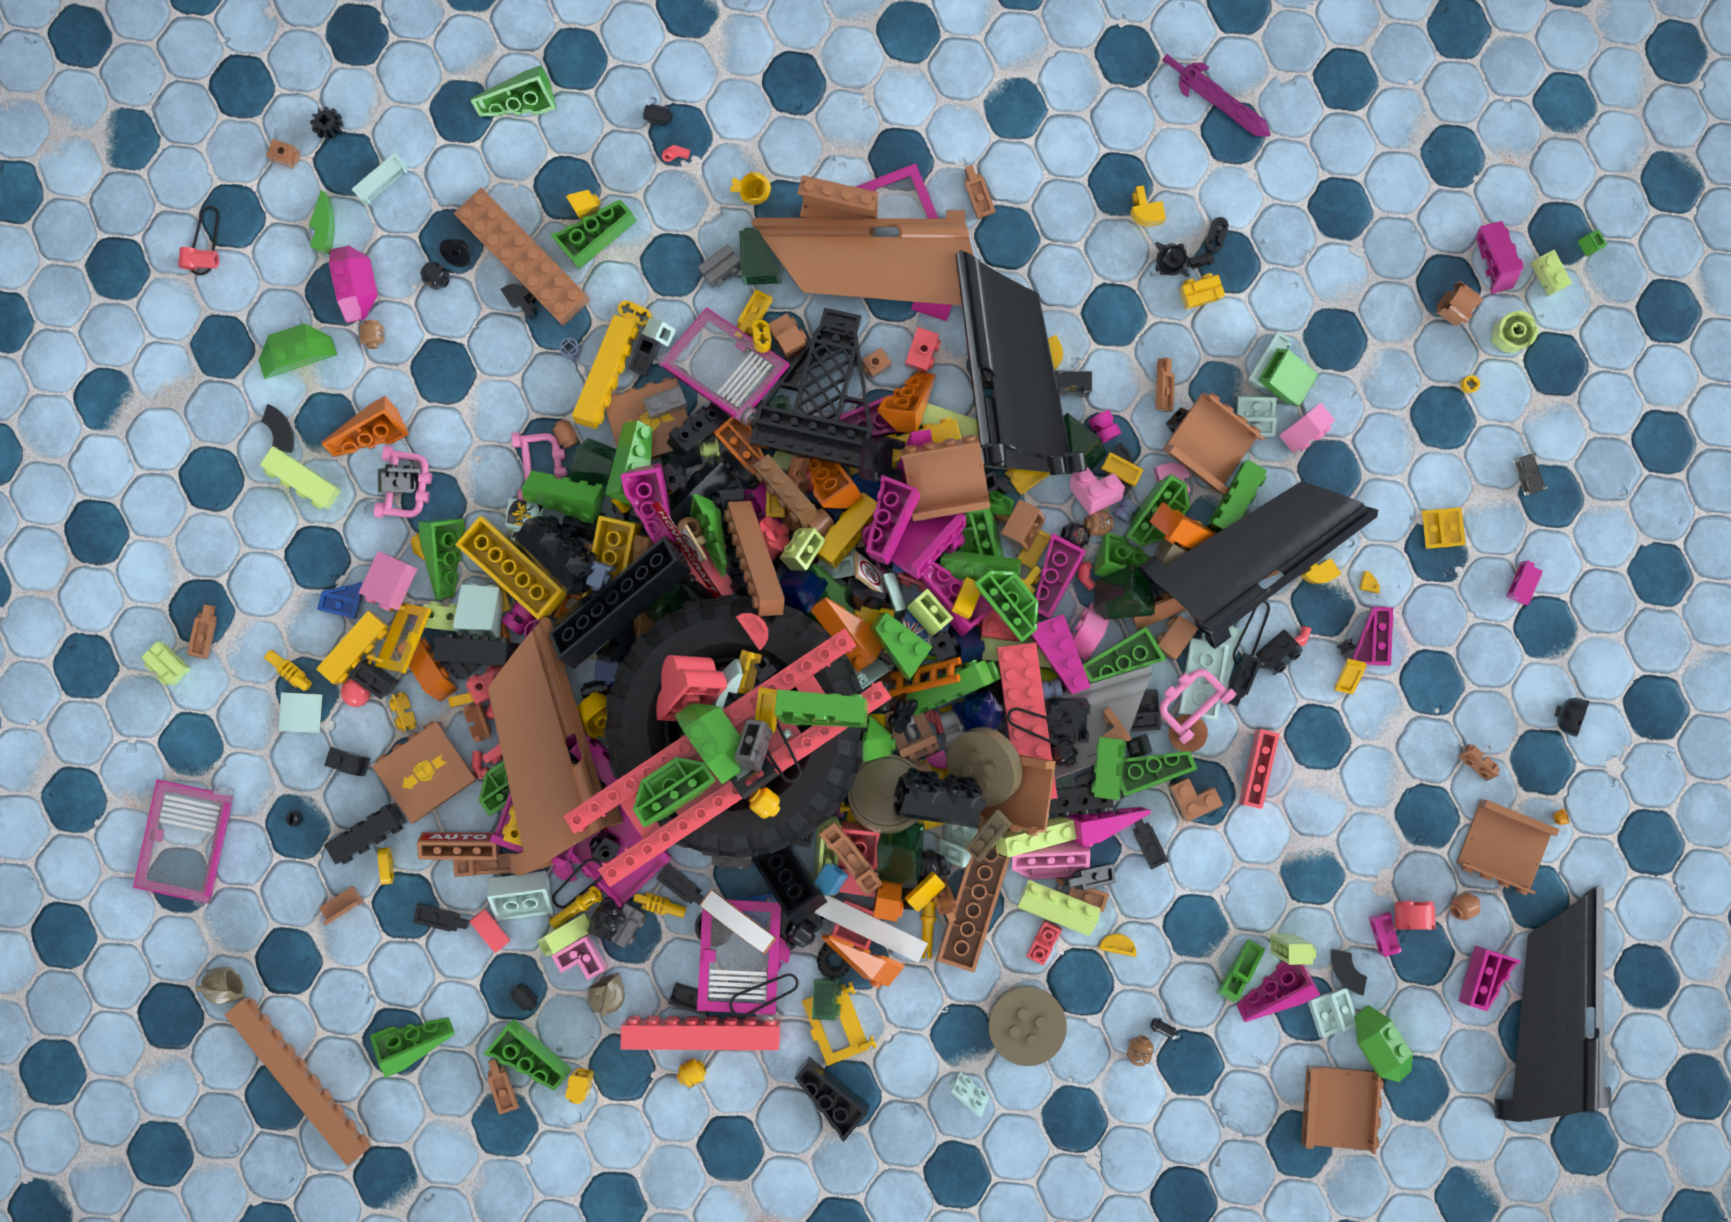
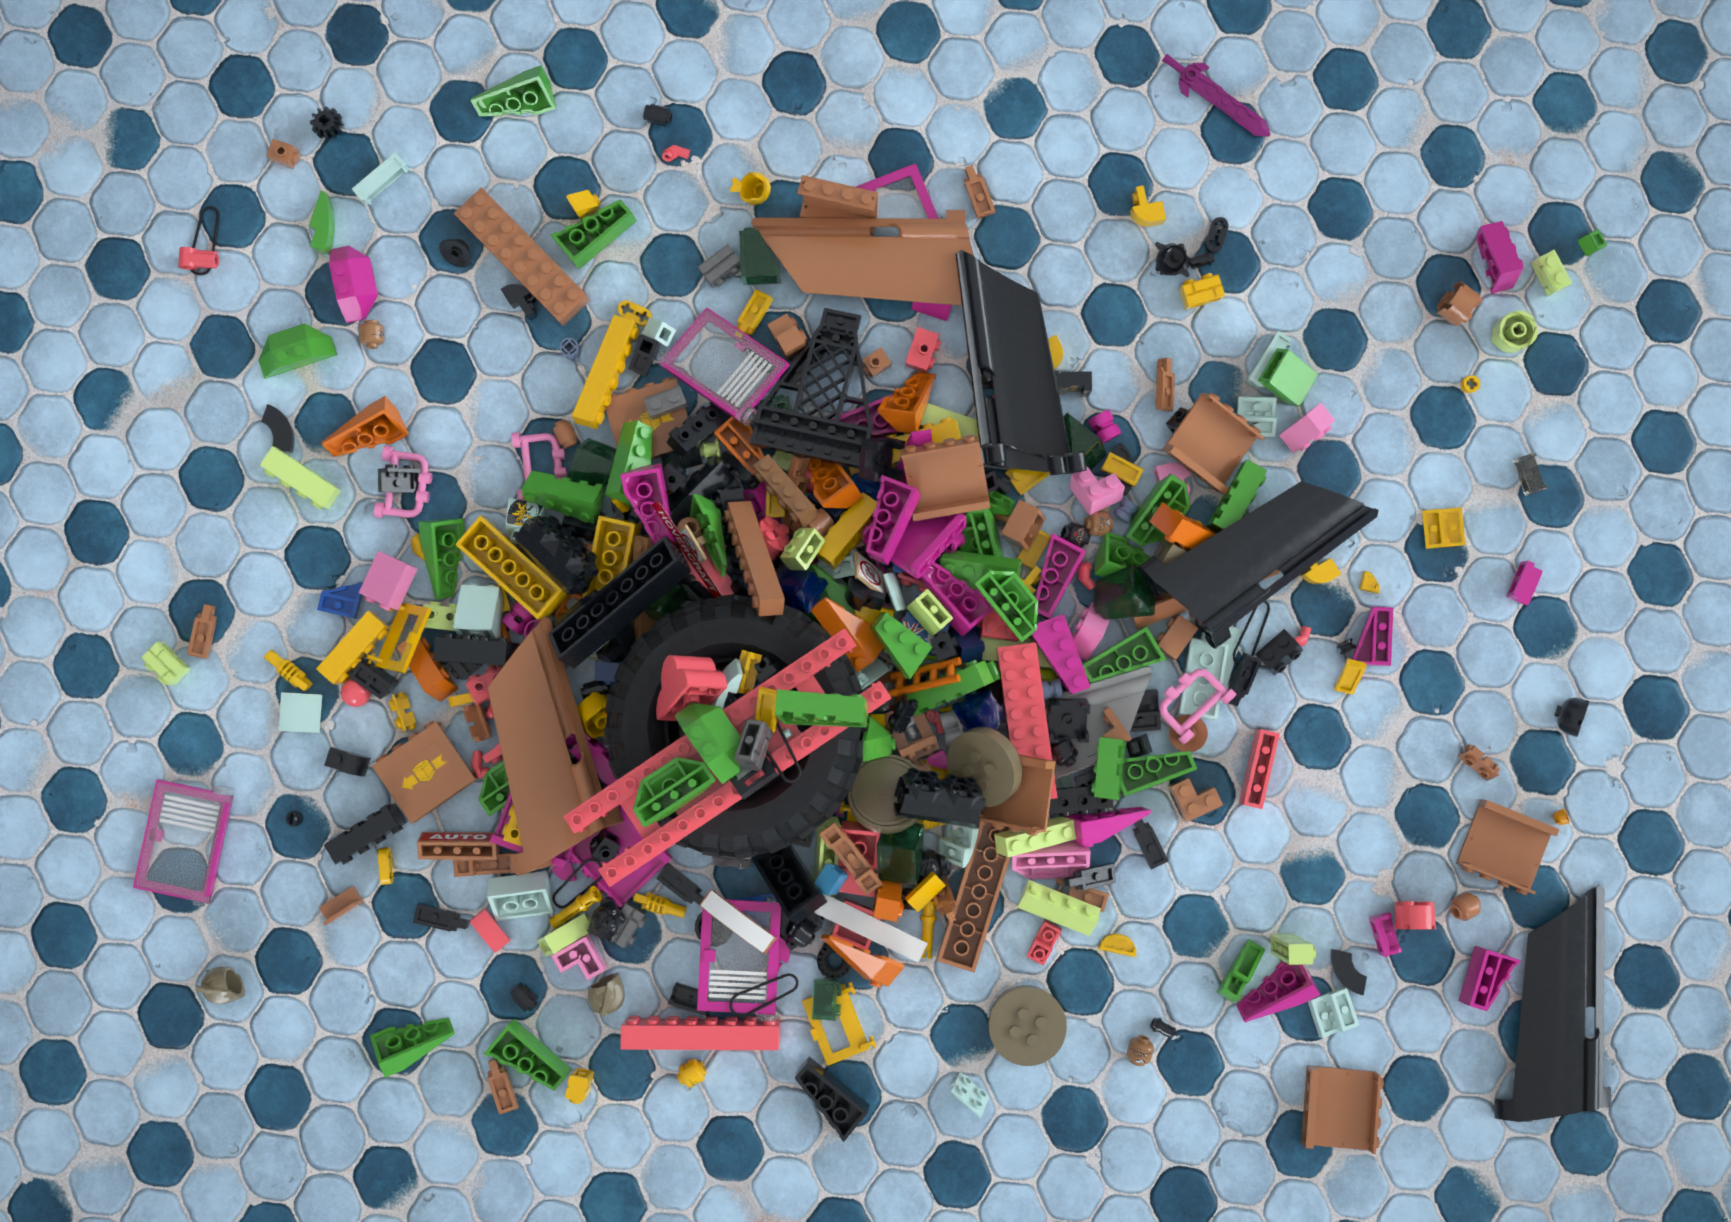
(298, 1080): nougat brick -> none
(435, 275): black head -> none
(600, 575): sand blue brick -> none
(755, 628): coral tile -> none
(757, 336): yellow beam -> none
(764, 803): yellow head -> none
(966, 599): yellow tile -> none
(988, 836): dark tan tile -> none
(1044, 717): black piece -> none
(1383, 1044): bright green wedge -> none

